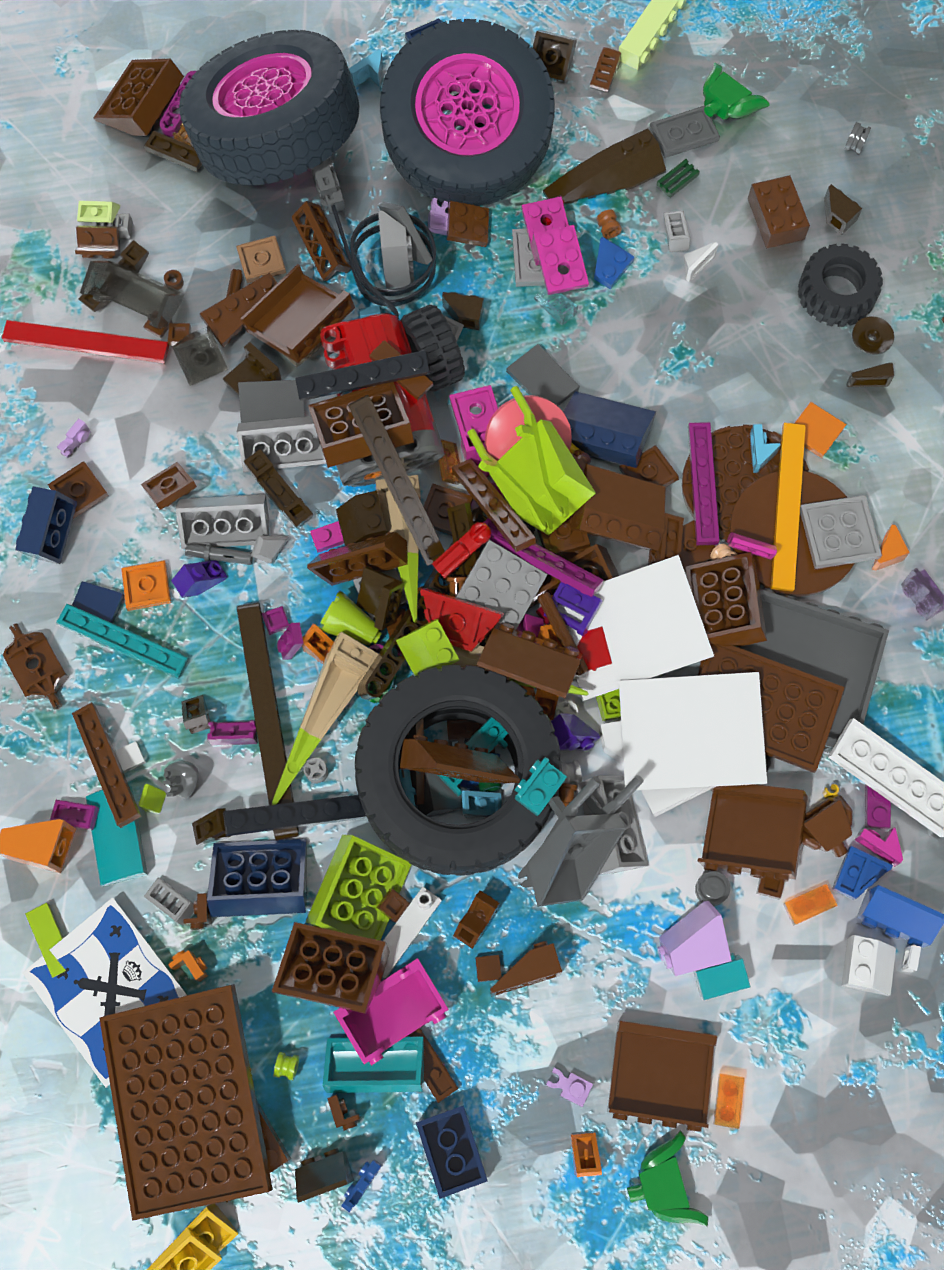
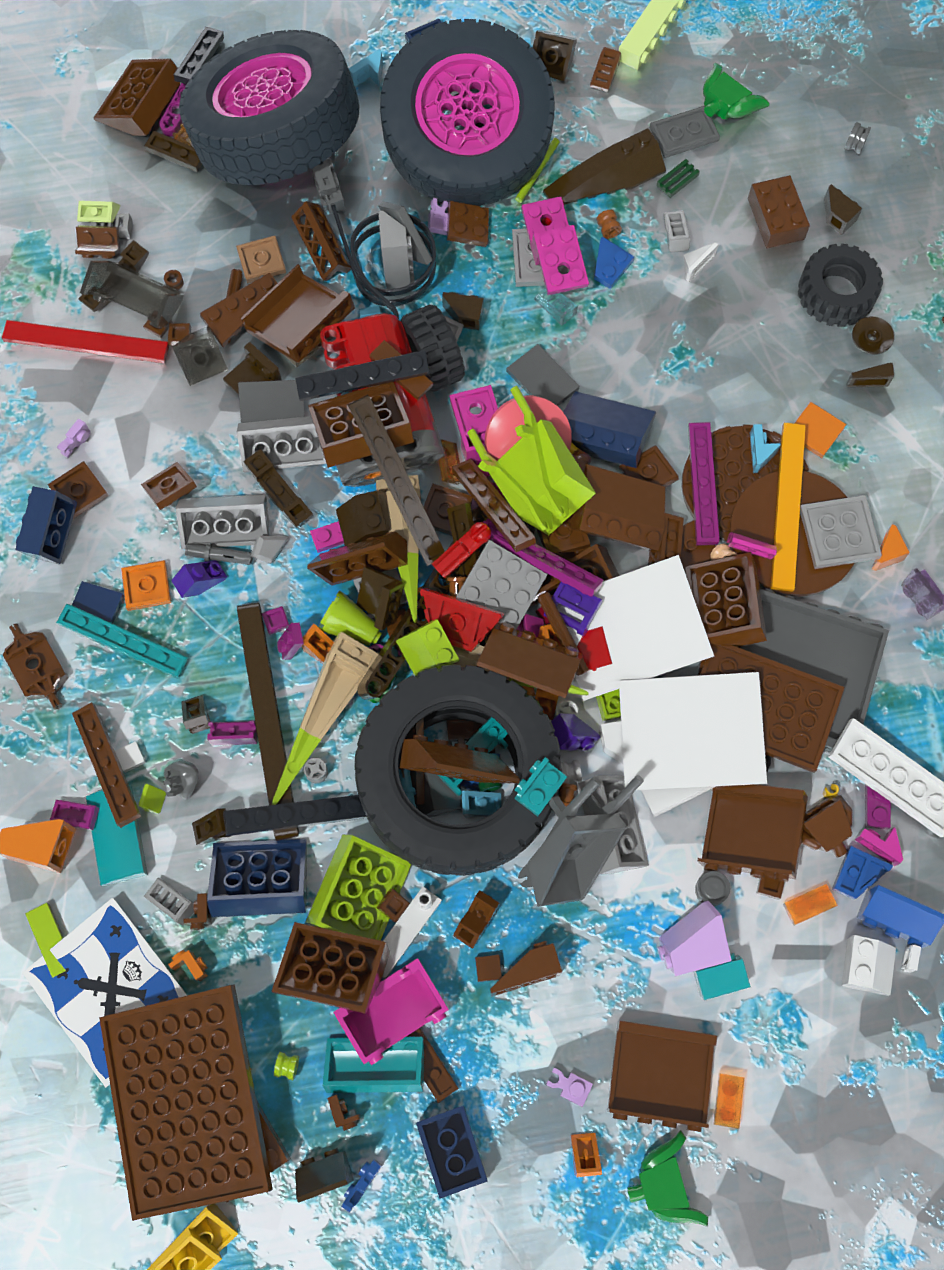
(199, 54): none -> plate
(527, 186): none -> lime bar

